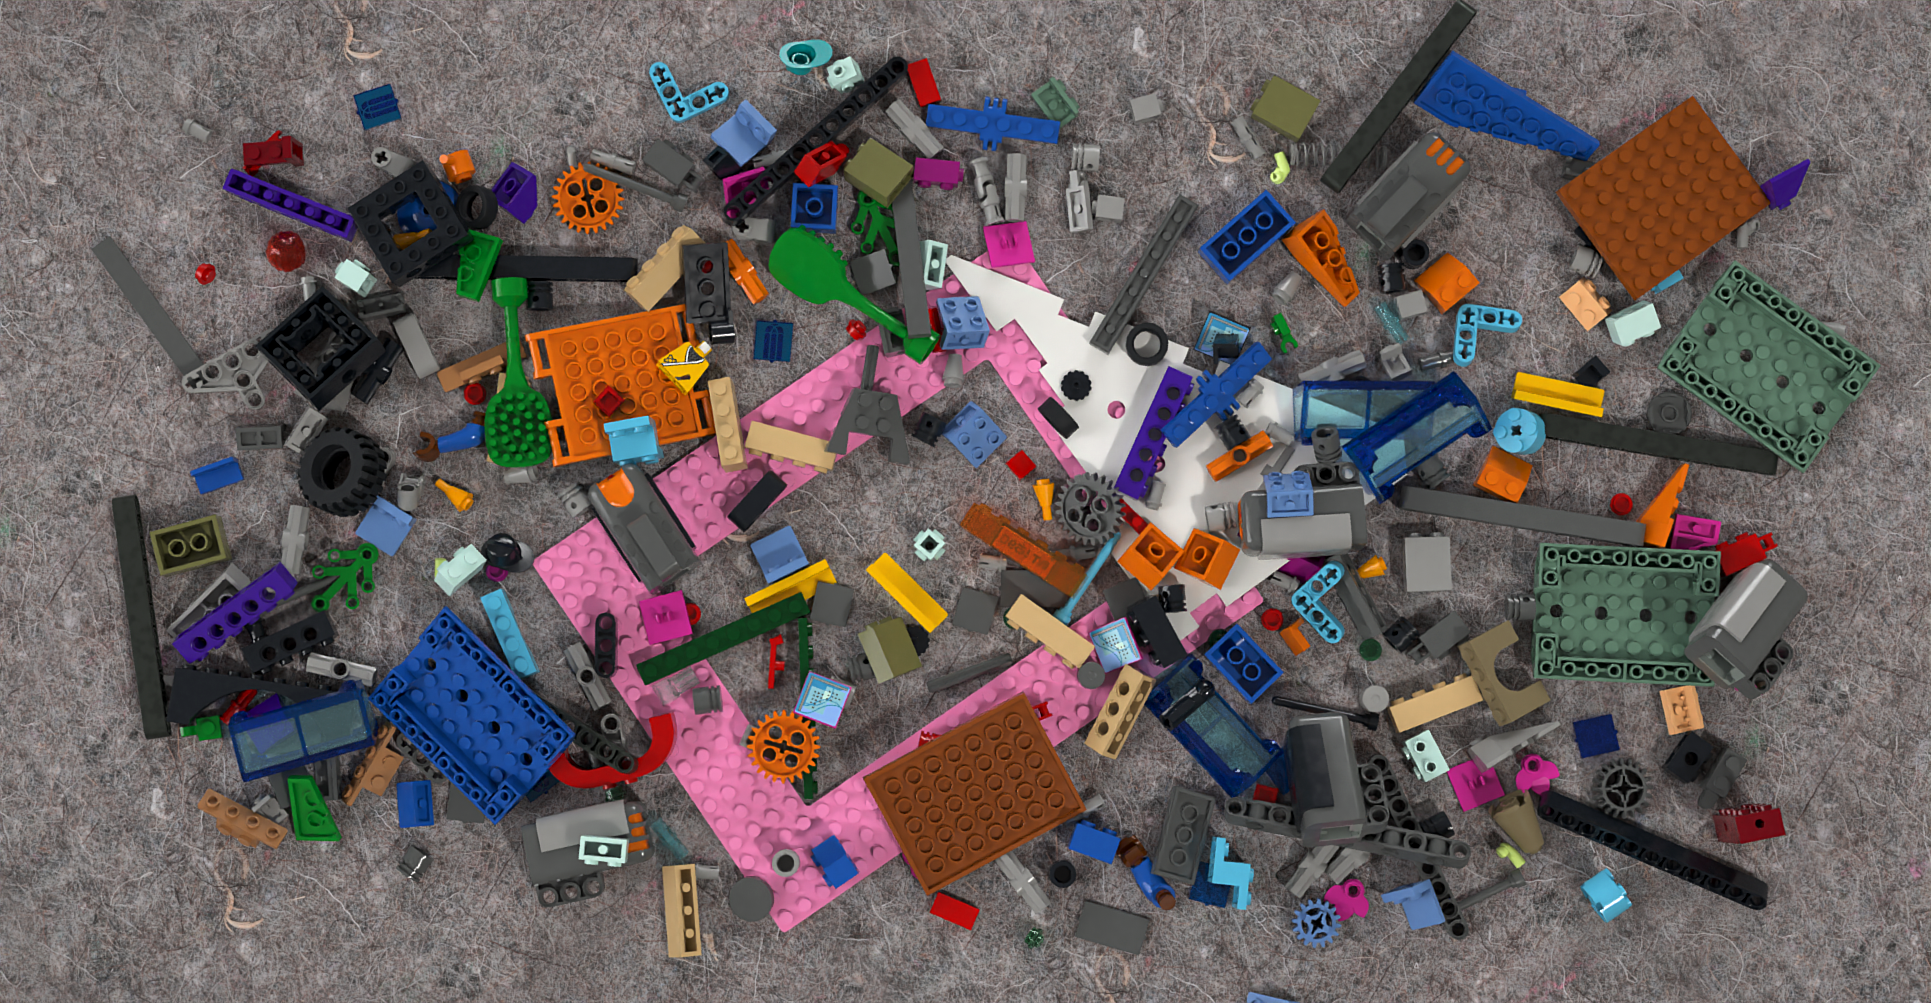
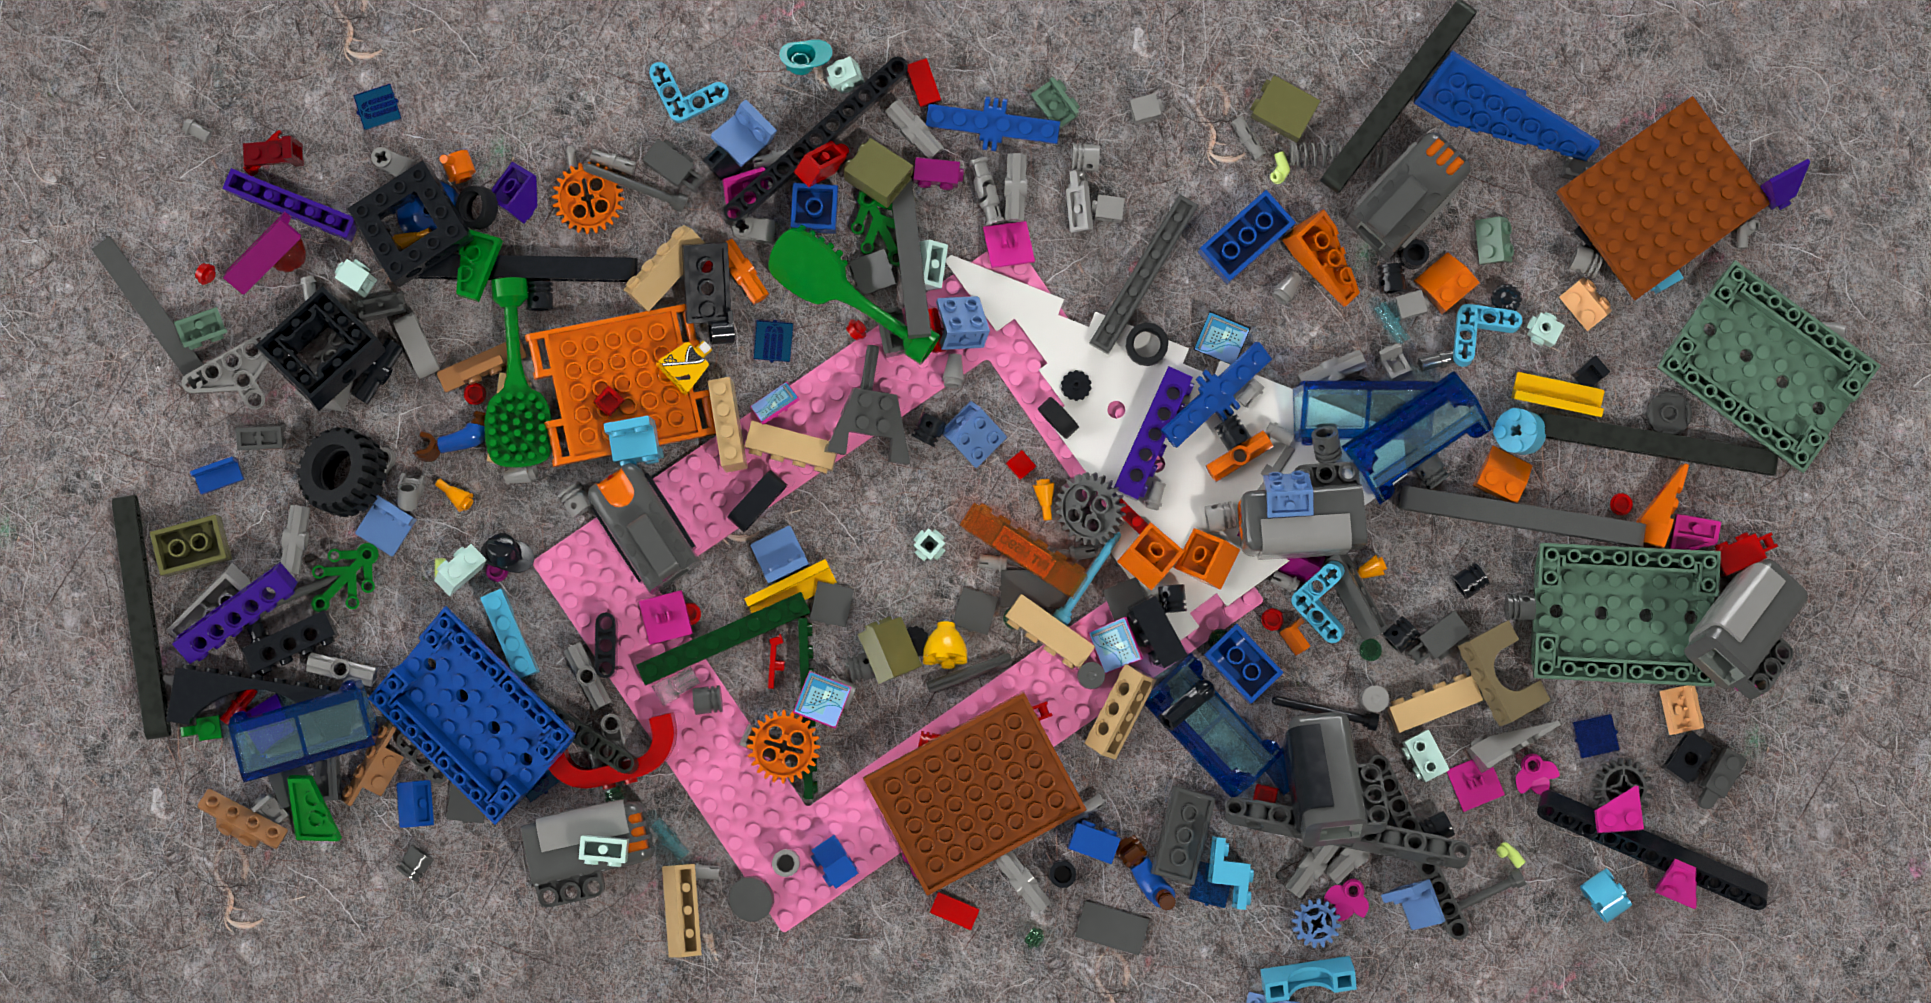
(200, 327): none -> sand green bracket
(262, 254): none -> magenta panel
(305, 430): light grey panel -> none
(774, 403): none -> piece
(907, 592): yellow panel -> none
(945, 647): none -> yellow piece
(1225, 347): black panel -> none
(1281, 328): green plate -> none
(1332, 973): none -> medium azure arch
(1426, 563): light grey brick -> none
(1470, 580): none -> black piece
(1494, 240): none -> sand green bracket
(1506, 297): none -> black piece
(1519, 820): dark tan cone -> none
(1552, 329): none -> light aqua brick
(1621, 813): none -> dark pink wing
(1633, 323): light aqua brick -> none
(1679, 884): none -> dark pink wing
(1748, 823): dark red brick -> none

